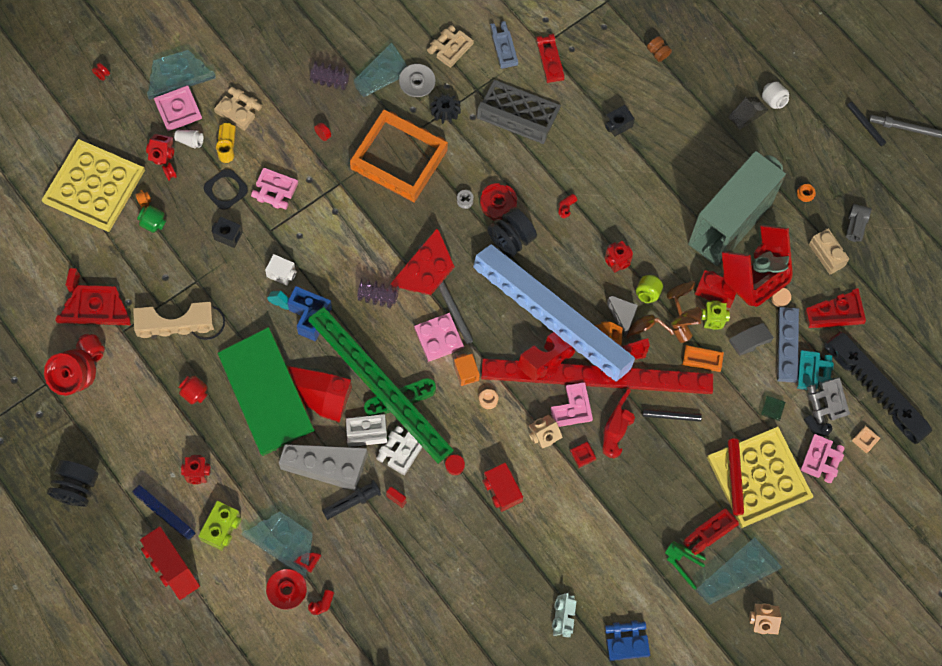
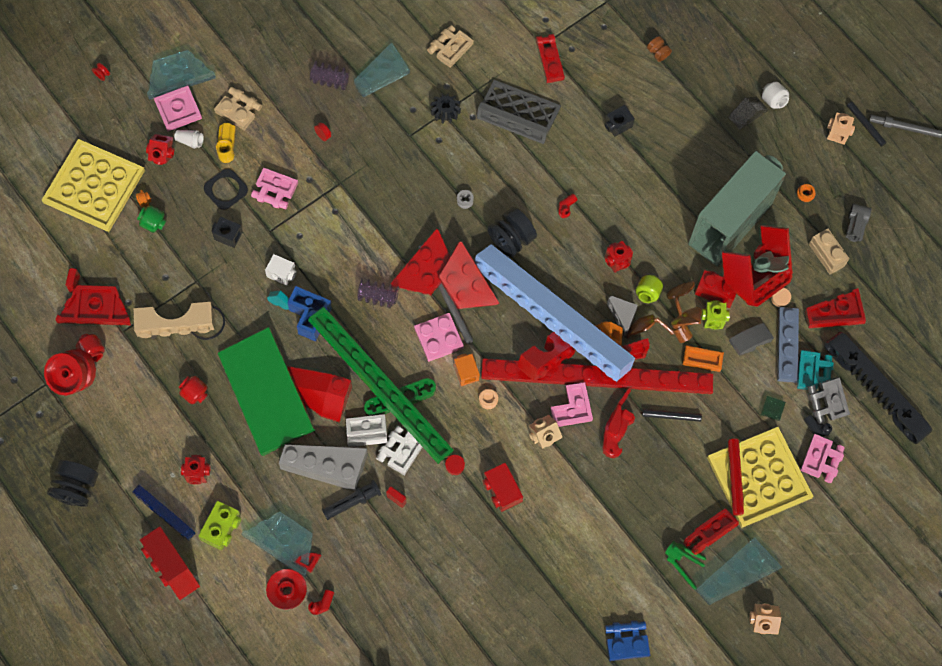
(169, 171): red bush -> none
(384, 178): orange window -> none
(417, 73): light grey dish -> none
(464, 281): none -> wing
(488, 197): red plate -> none
(504, 46): sand blue hinge -> none
(564, 606): light aqua hinge -> none
(582, 454): red tile -> none
(840, 128): none -> light nougat brick
(866, 439): light nougat tile -> none

